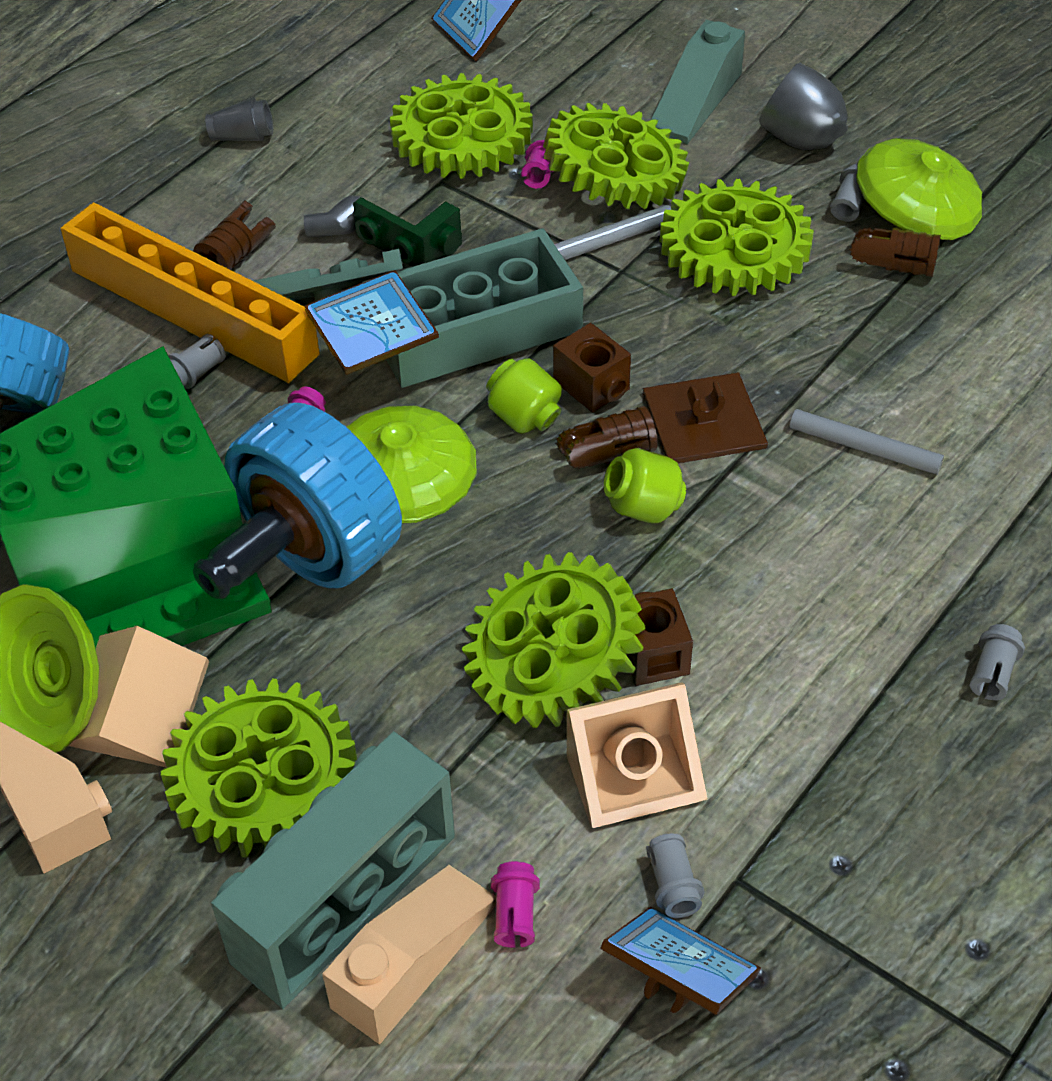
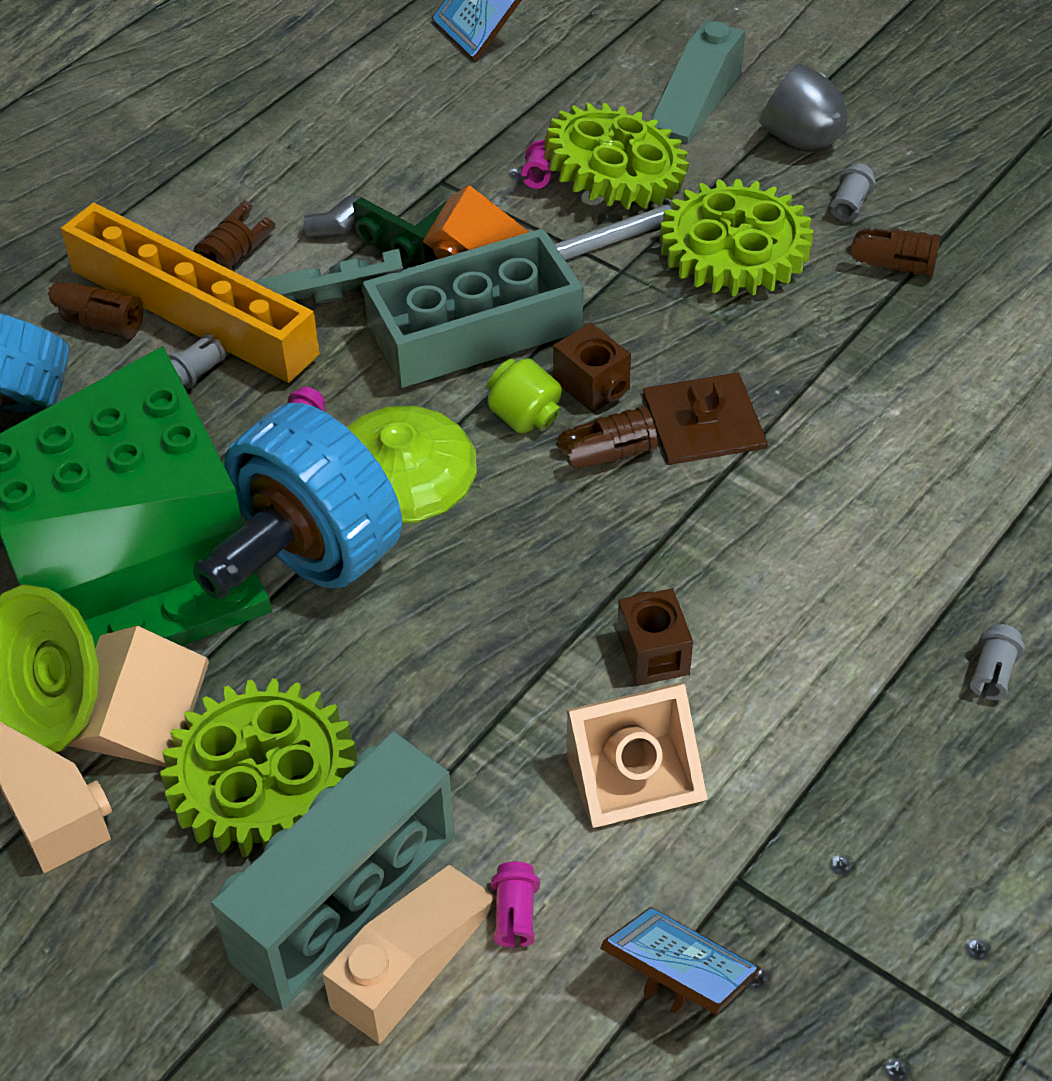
(98, 309): none -> reddish brown hinge
(241, 122): flat silver cone -> none
(371, 322): piece -> none
(461, 125): lime gear -> none
(469, 223): none -> orange slope
(544, 628): lime gear -> none
(644, 485): lime head -> none
(678, 890): light grey pin -> none
(867, 441): light grey bar -> none
(920, 188): lime hat -> none

